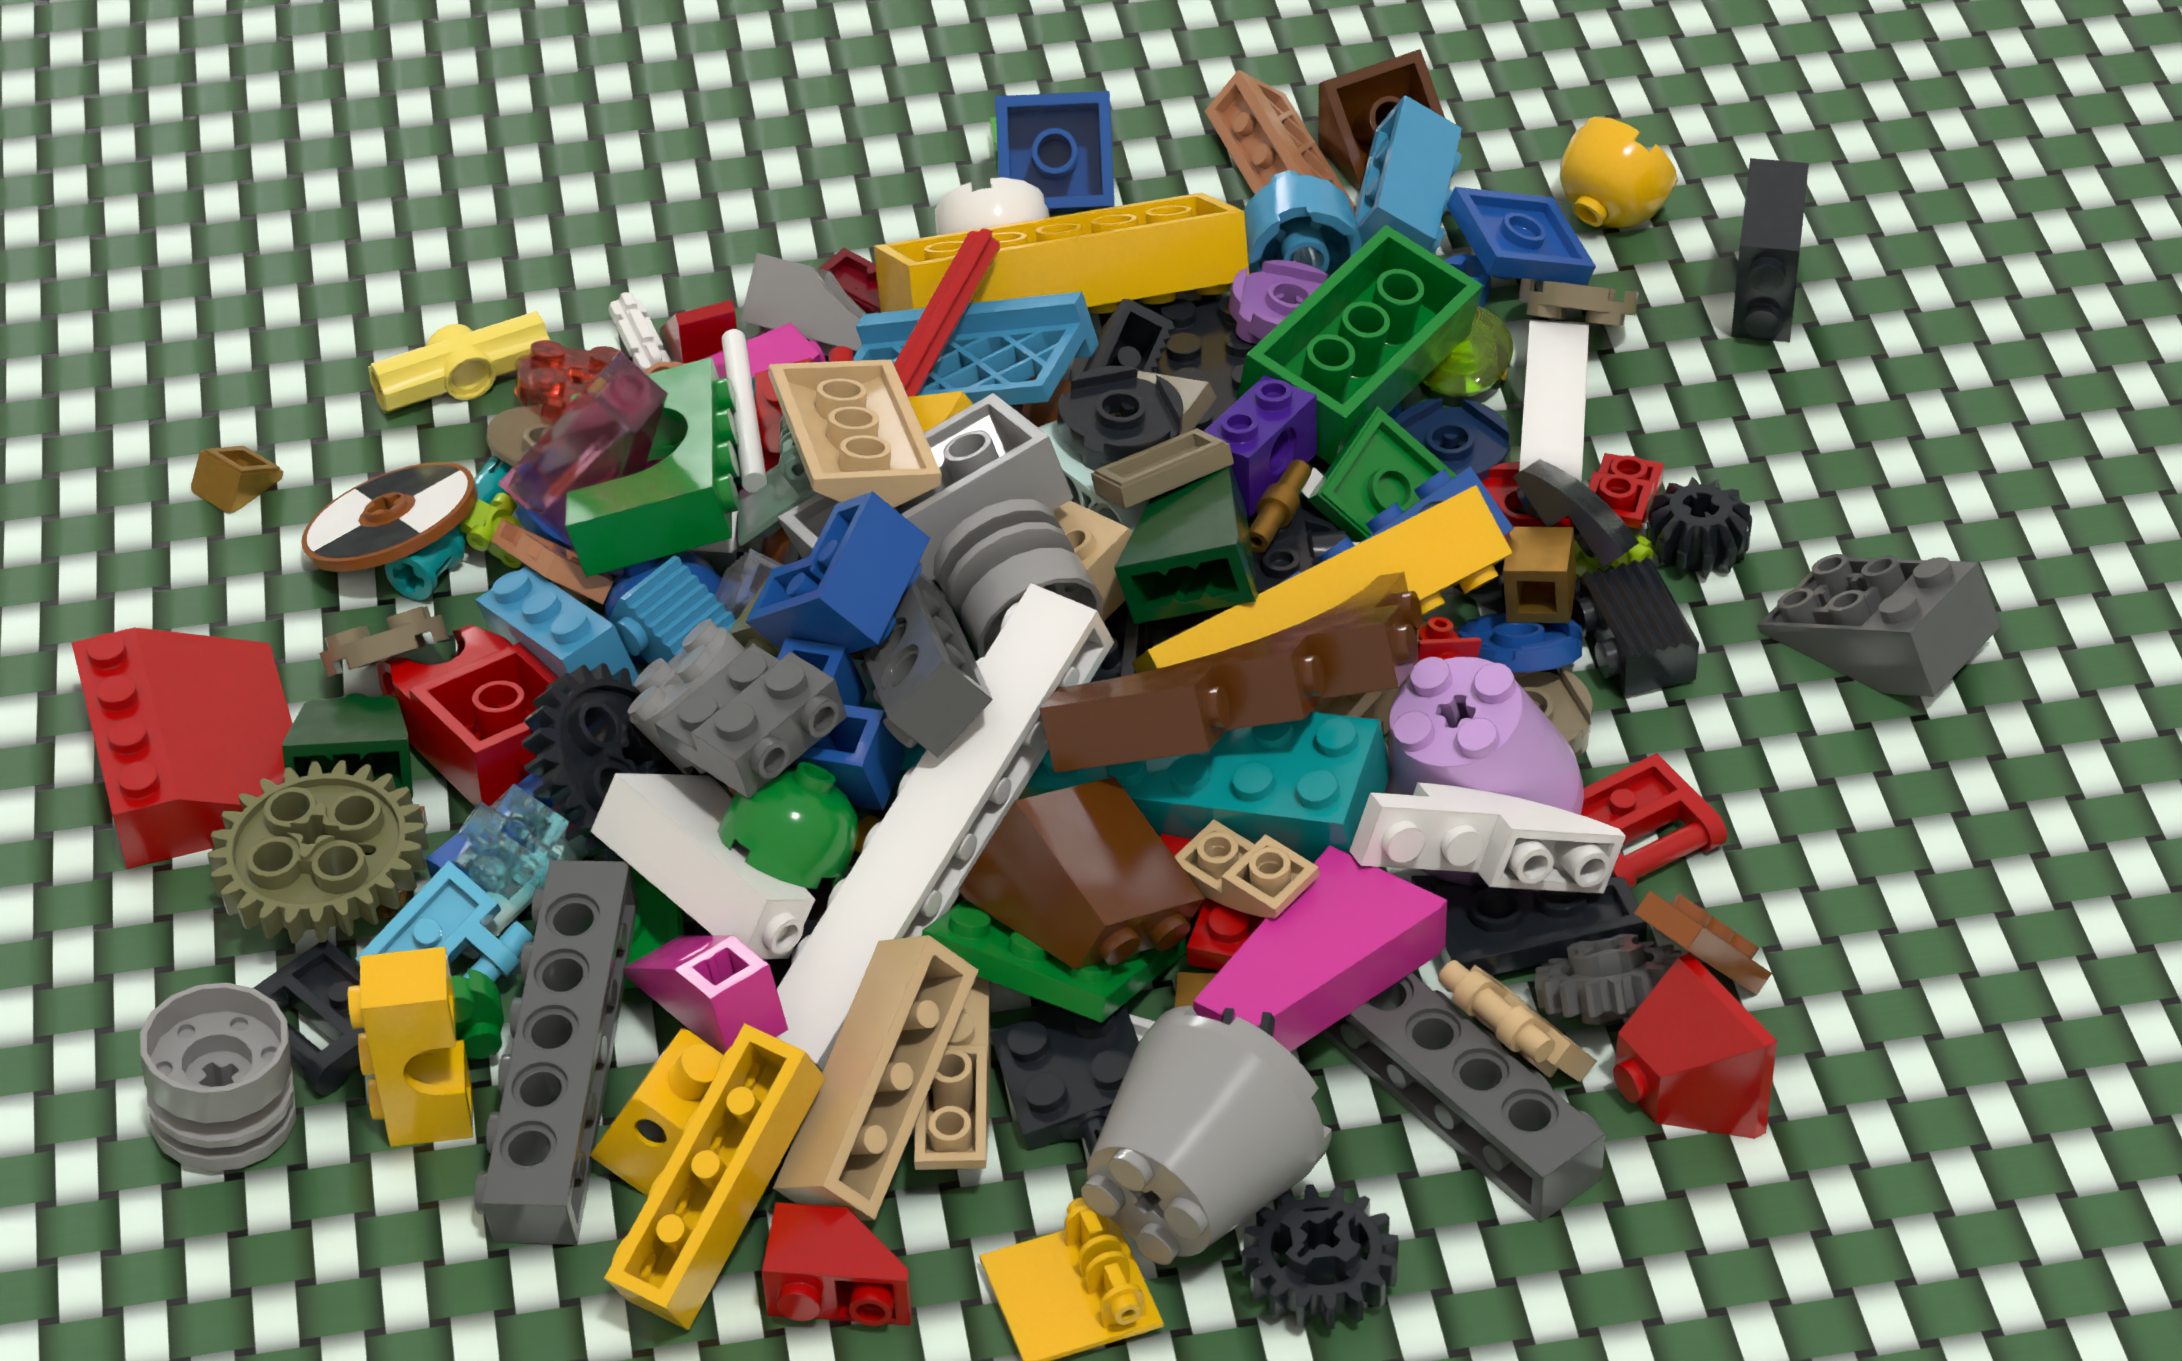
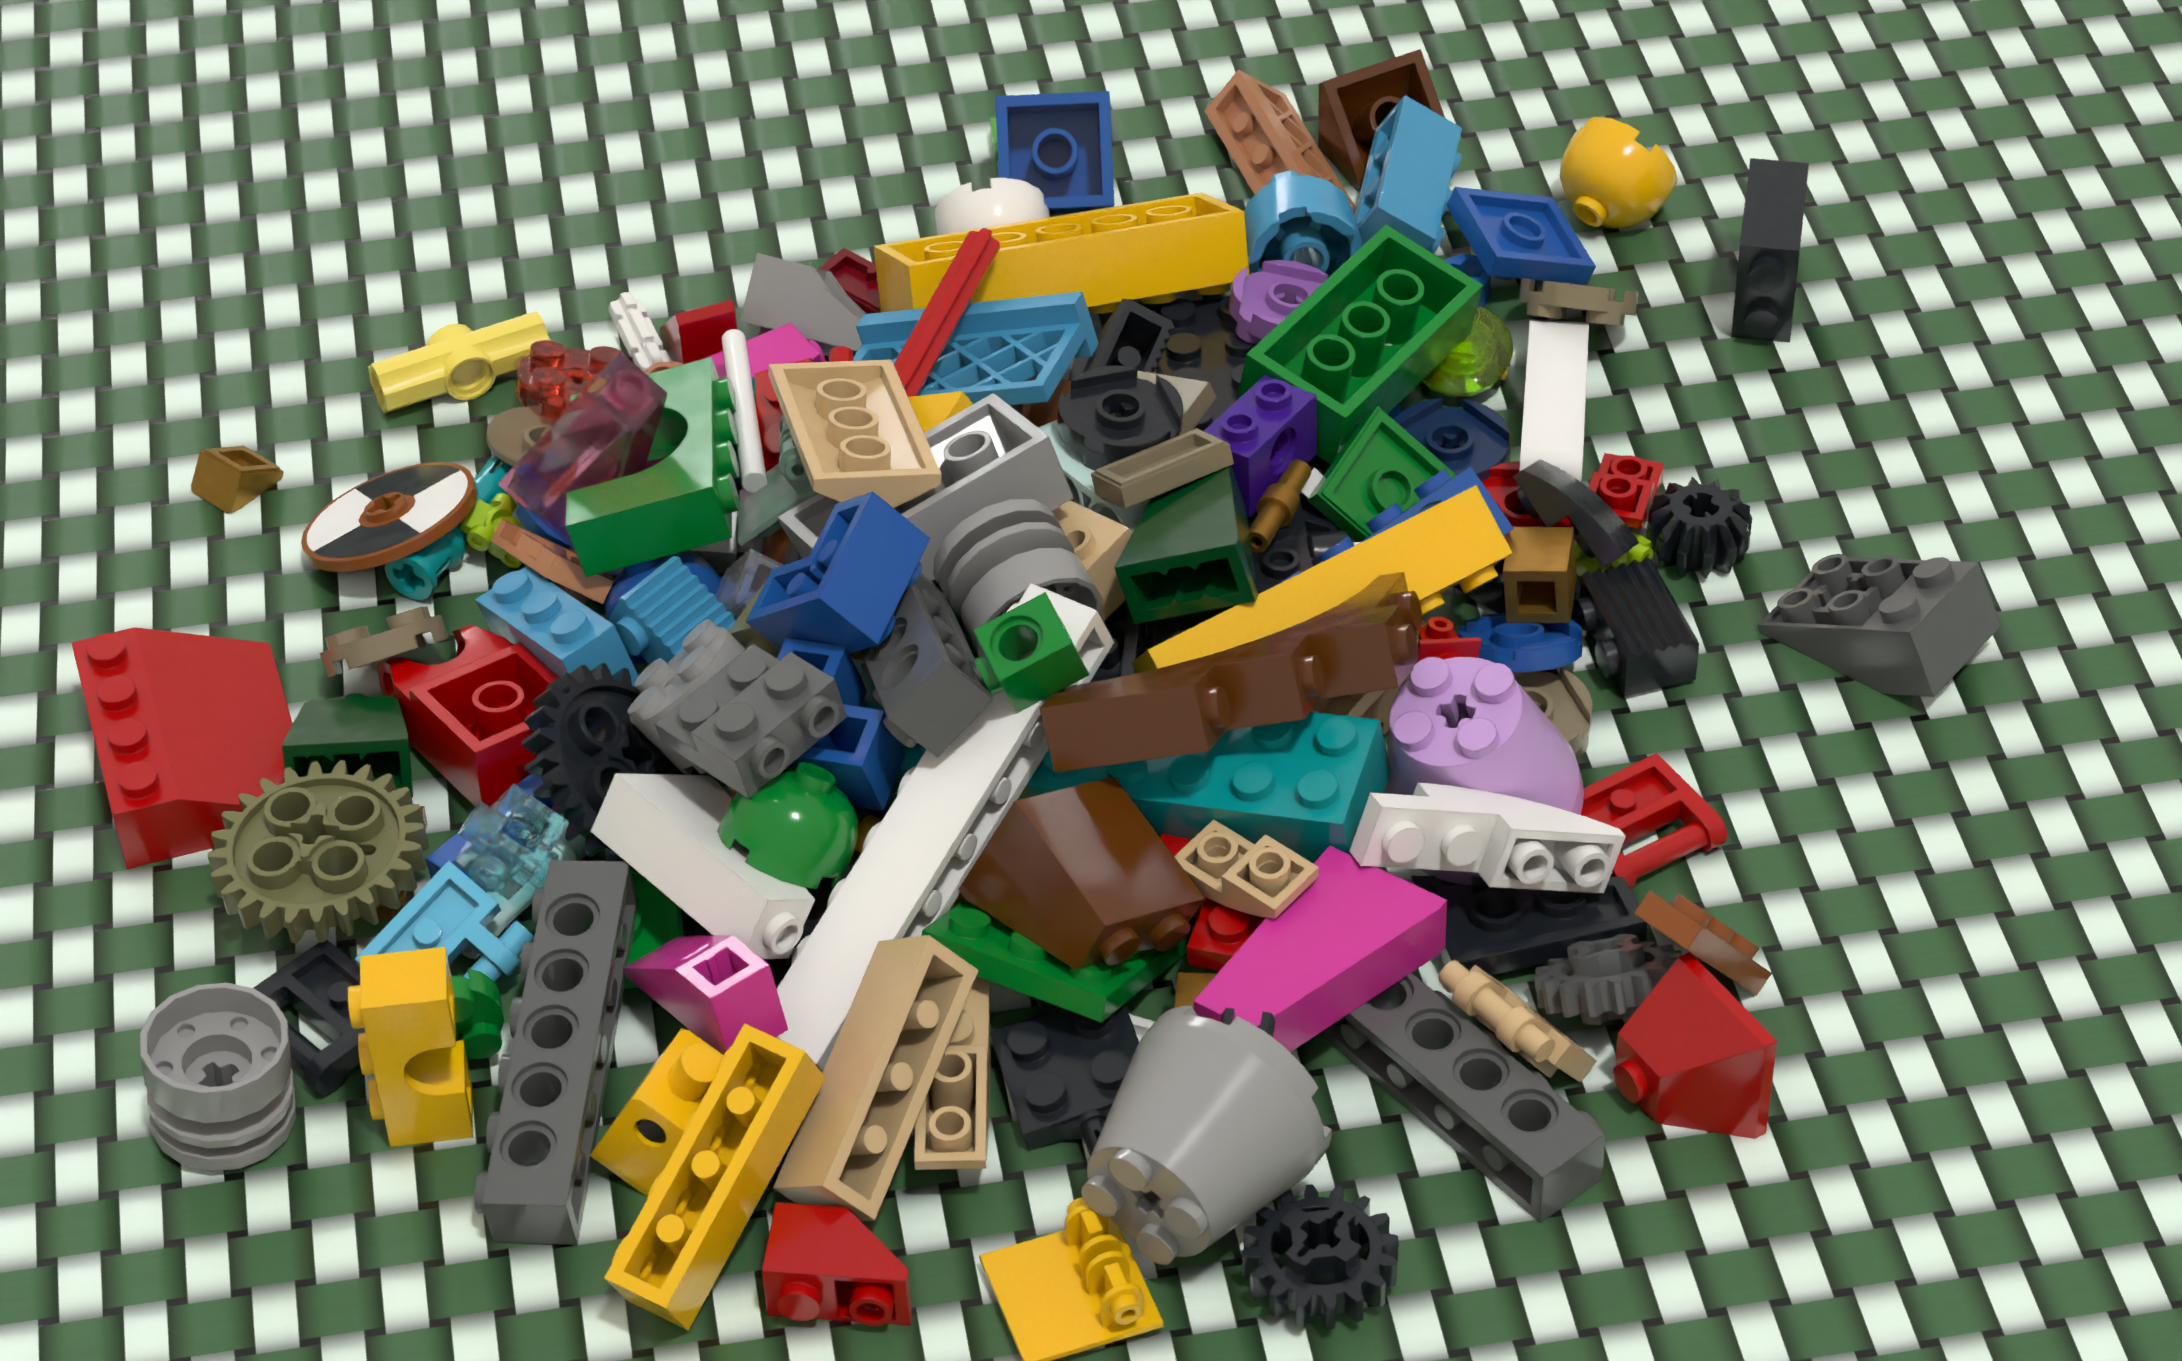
(1024, 629): none -> green brick

